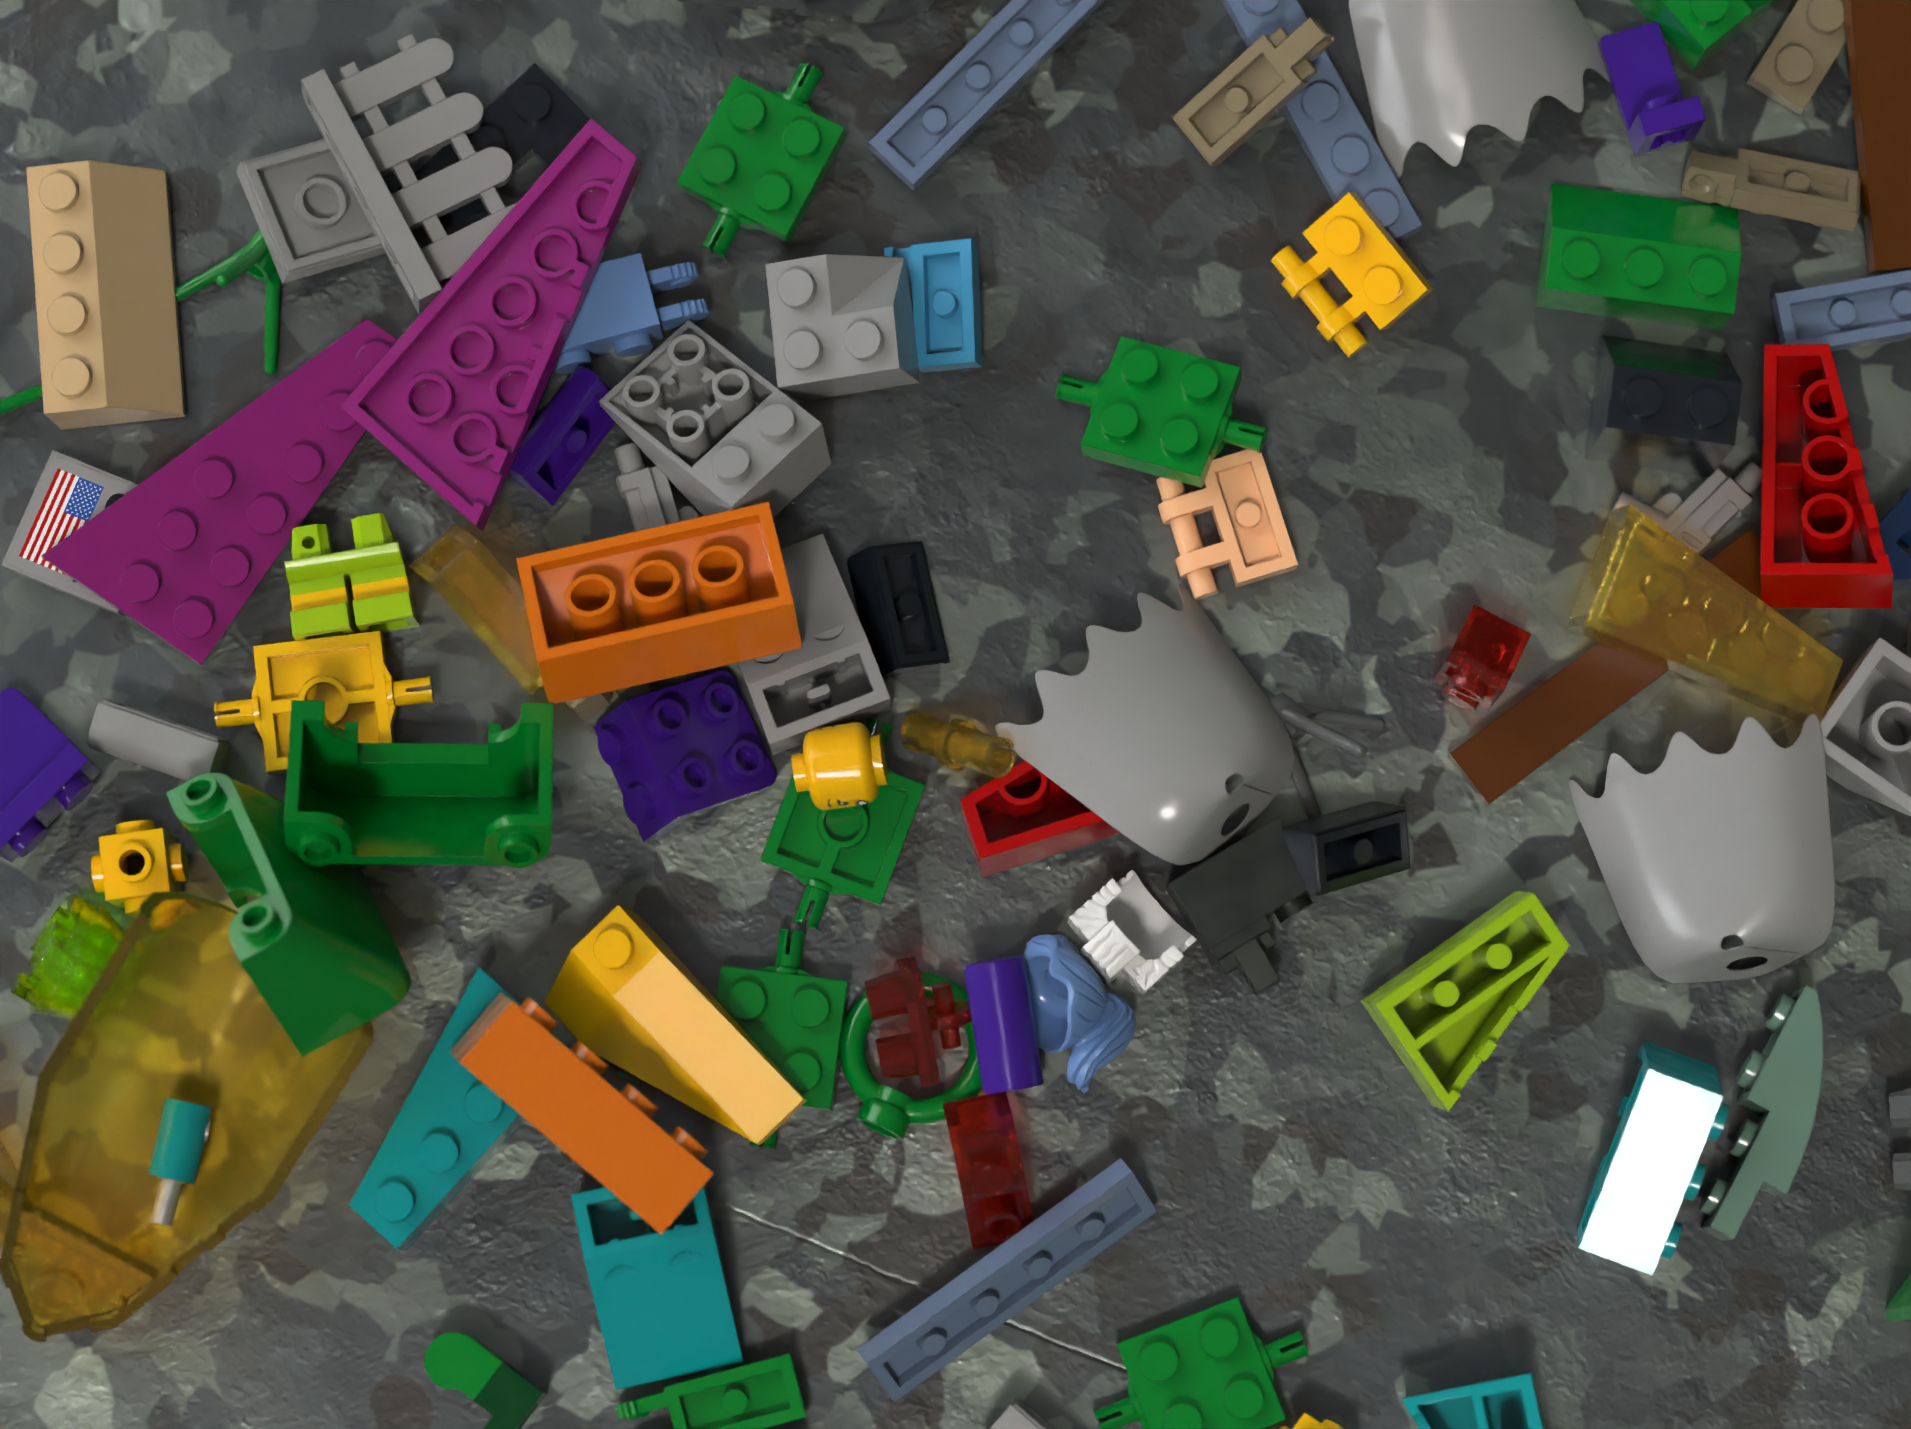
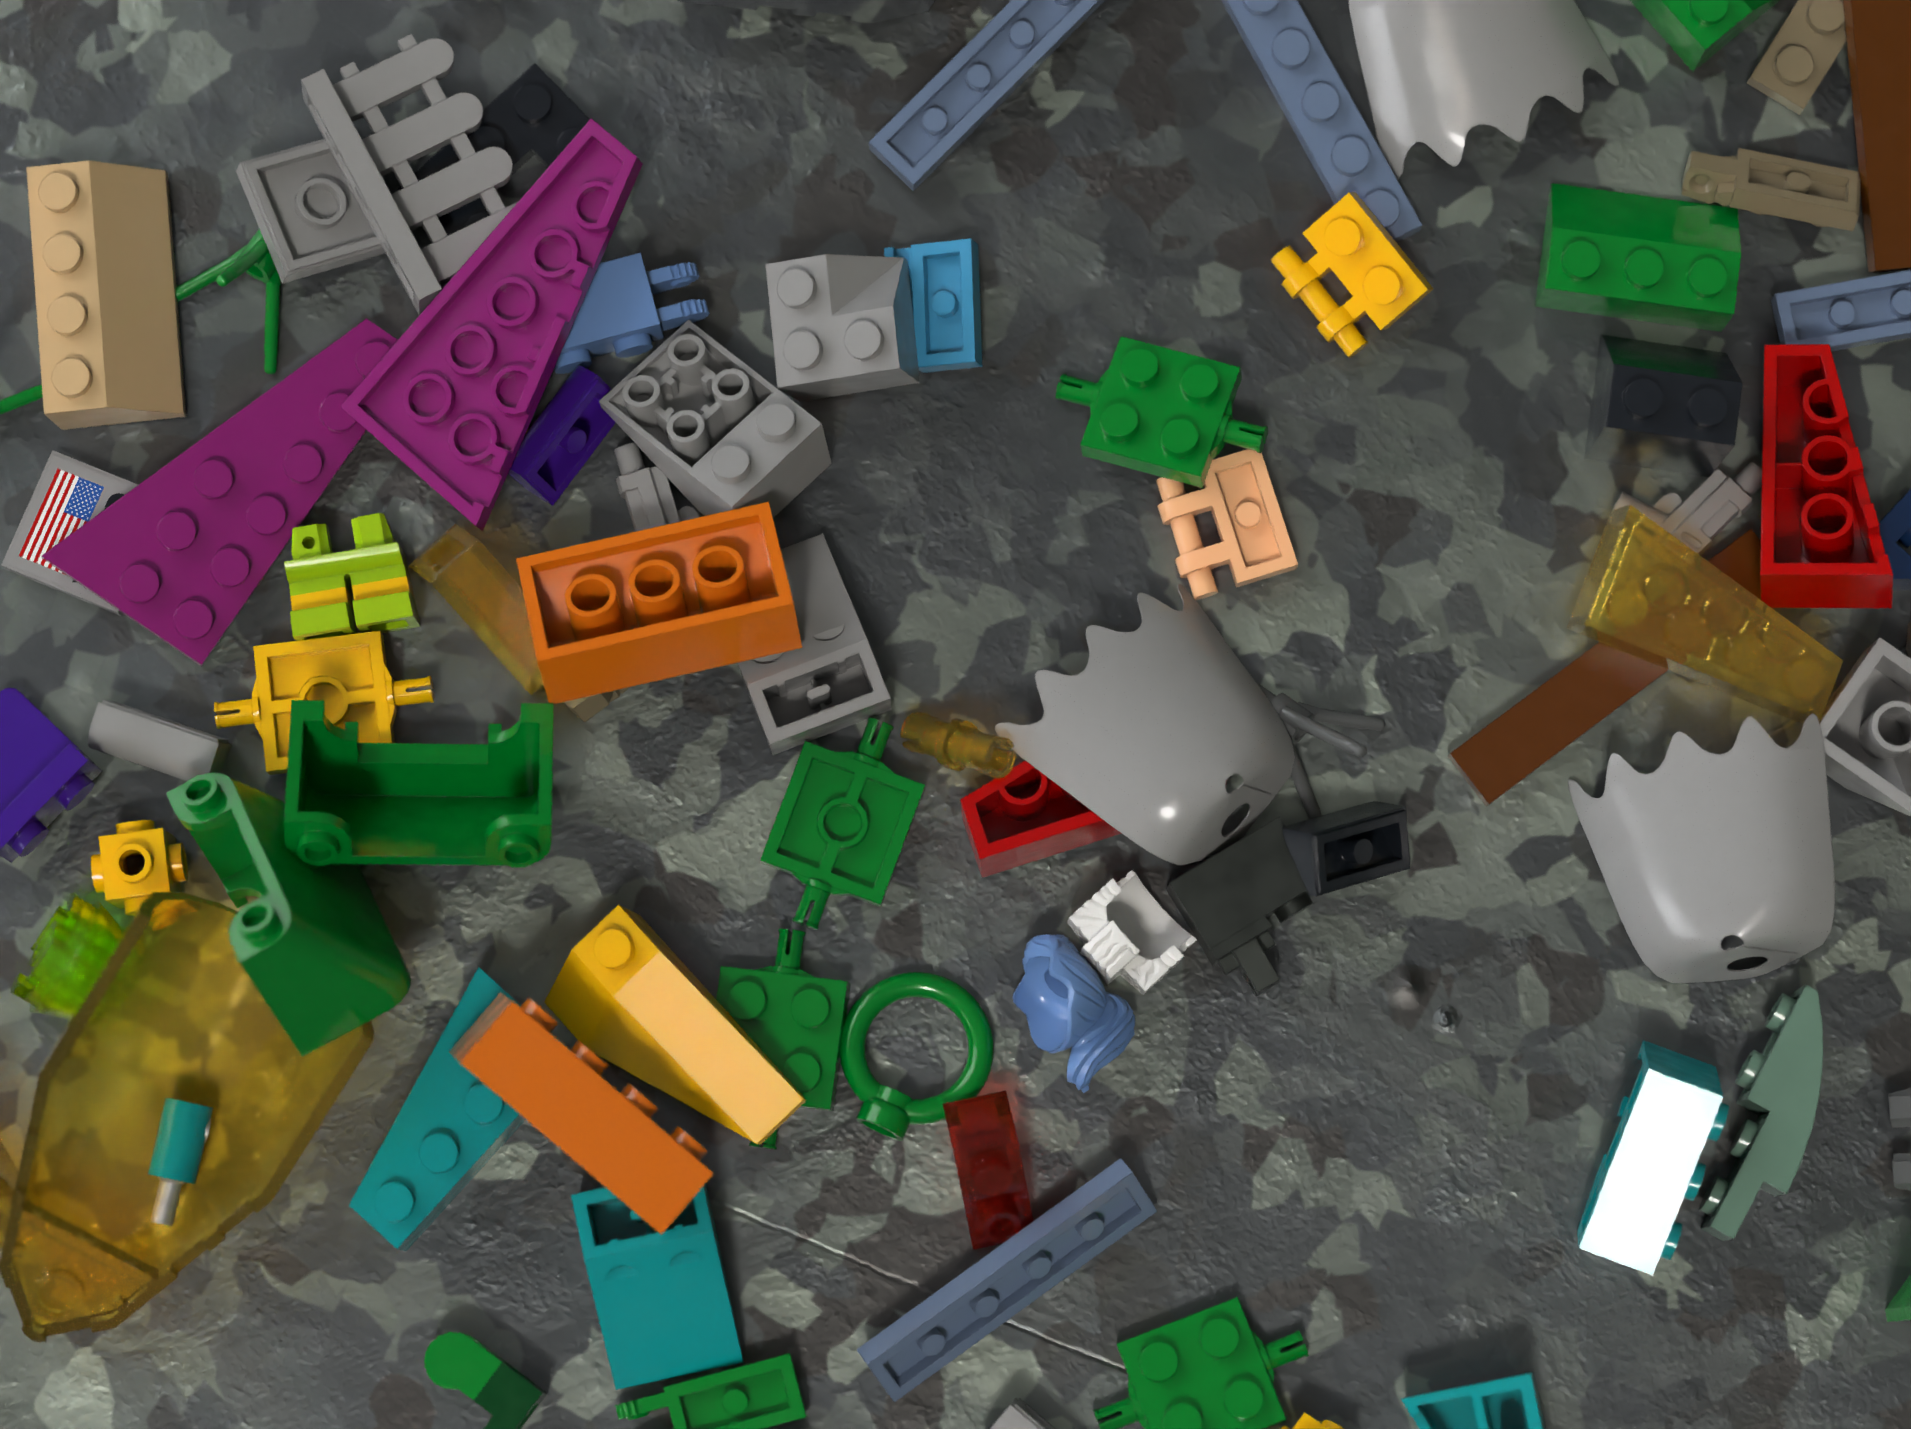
(683, 752): dark purple bracket -> none
(761, 159): green plate -> none
(840, 766): yellow head -> none
(898, 607): black slope -> none
(904, 994): clear red hips -> none
(1003, 1024): dark purple brick -> none
(1252, 89): dark tan hinge -> none
(1465, 993): lime wedge -> none
(1480, 660): clear red slope -> none
(1649, 90): dark purple bracket -> none

